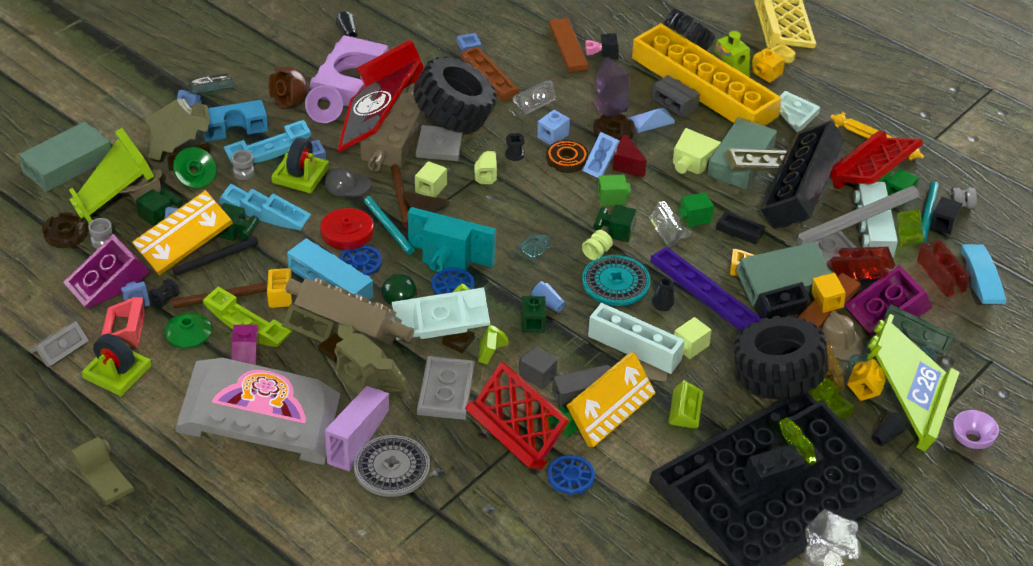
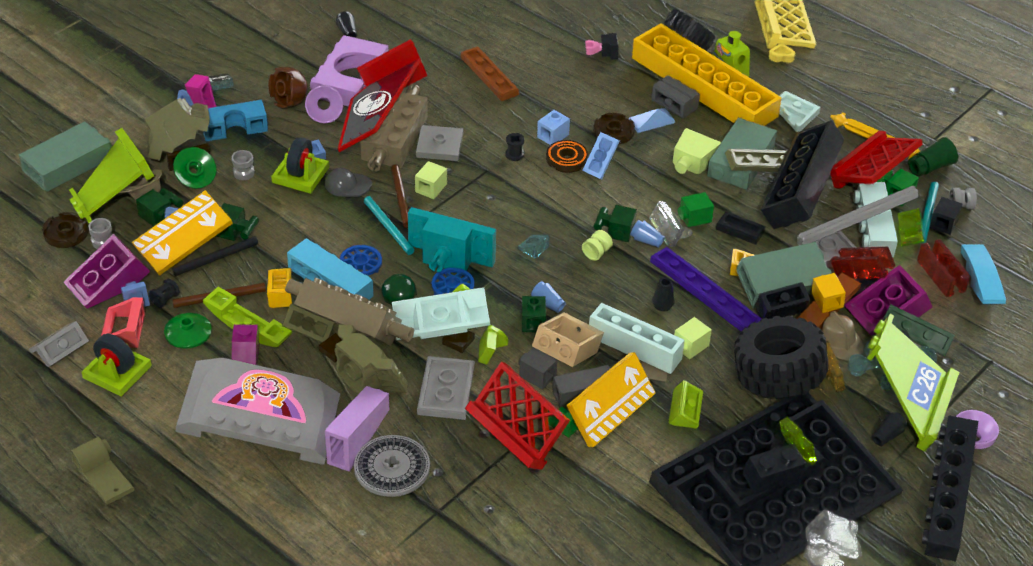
(200, 90): none -> dark pink slope
(268, 209): medium azure slope -> none
(273, 146): medium azure slope -> none
(346, 228): red wheel -> none
(425, 203): dark brown slope -> none
(454, 94): black tyre -> none
(468, 41): medium blue tile -> none
(486, 168): yellowish green rock -> none
(535, 97): clear tile -> none
(568, 45): dark orange tile -> none
(571, 475): blue wheel -> none
(573, 345): none -> tan window
(612, 88): clear purple slope -> none
(613, 190): bright green brick -> none
(616, 280): piece -> none
(629, 159): dark red slope -> none
(647, 234): none -> medium blue cone
(767, 65): yellow brick -> none
(830, 395): clear neon green slope -> none
(867, 379): yellow brick -> none
(934, 157): none -> dark green plant
(947, 543): none -> black brick

